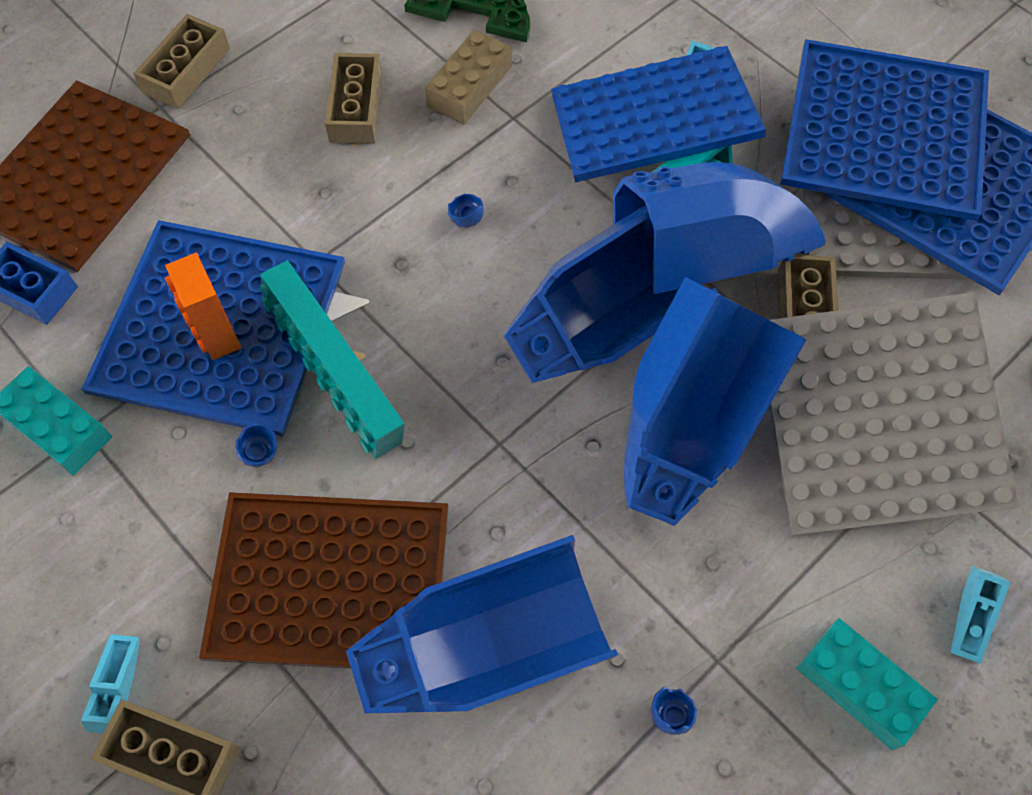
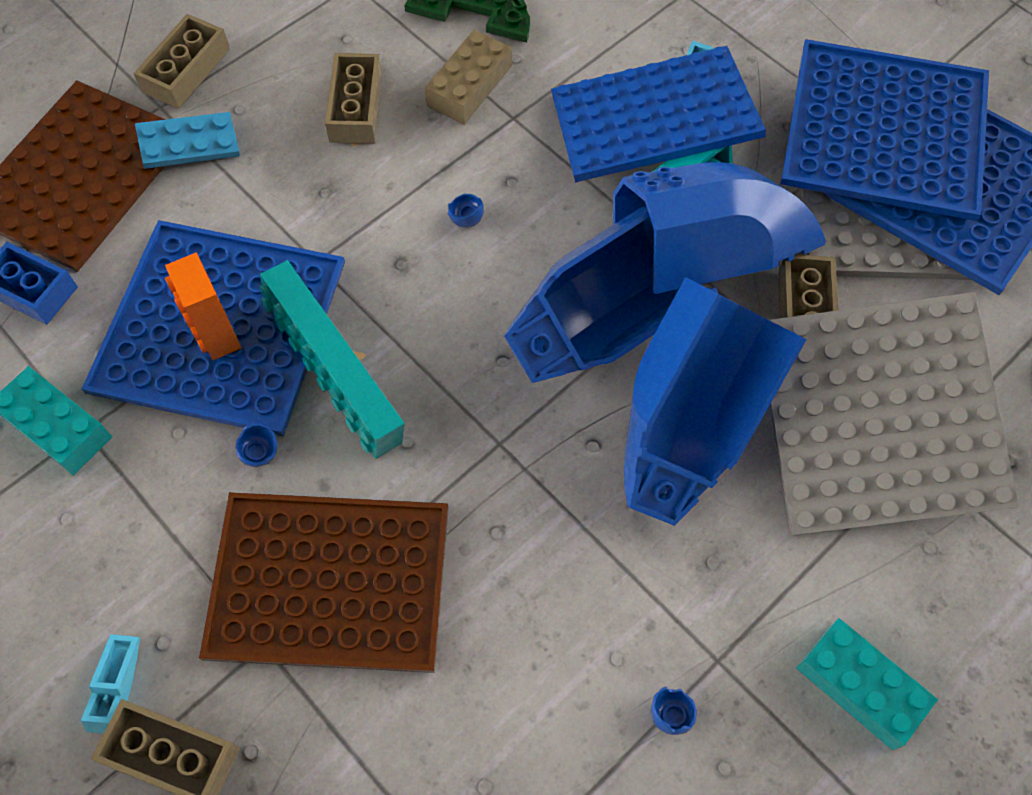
(187, 140): none -> dark azure plate
(343, 304): white sticker -> none
(482, 636): blue windscreen -> none
(978, 613): medium azure slope -> none

